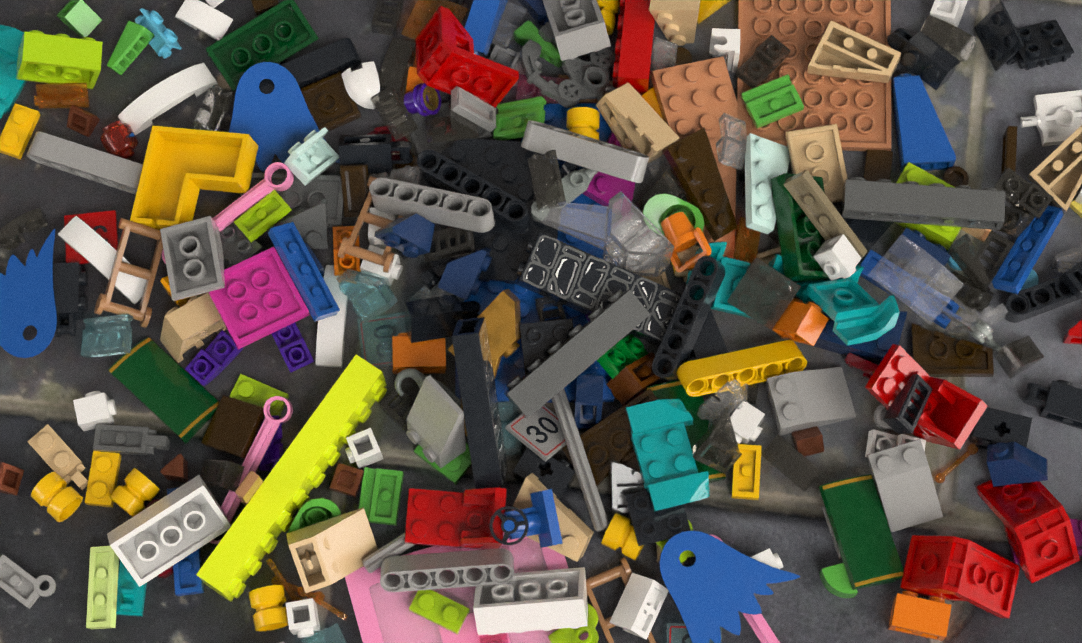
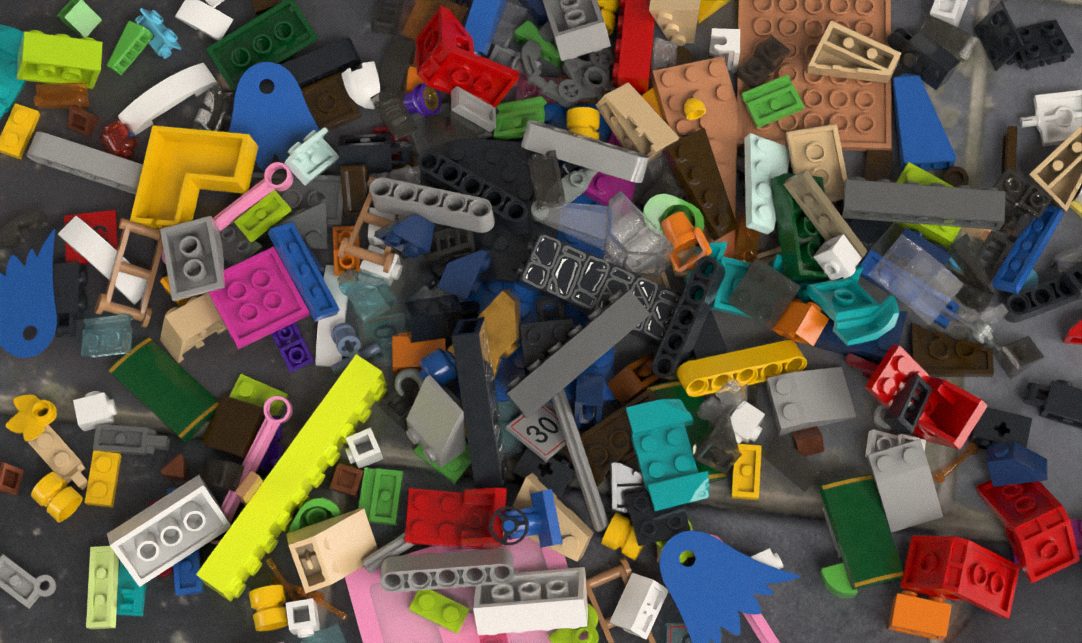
(29, 417): none -> yellow plate
(134, 493): yellow wheel -> none
(214, 359): dark purple slope -> none
(349, 345): none -> sand blue piece
(440, 366): none -> blue head
(621, 355): green slope -> none
(694, 108): none -> yellow hinge
(733, 140): clear slope -> none

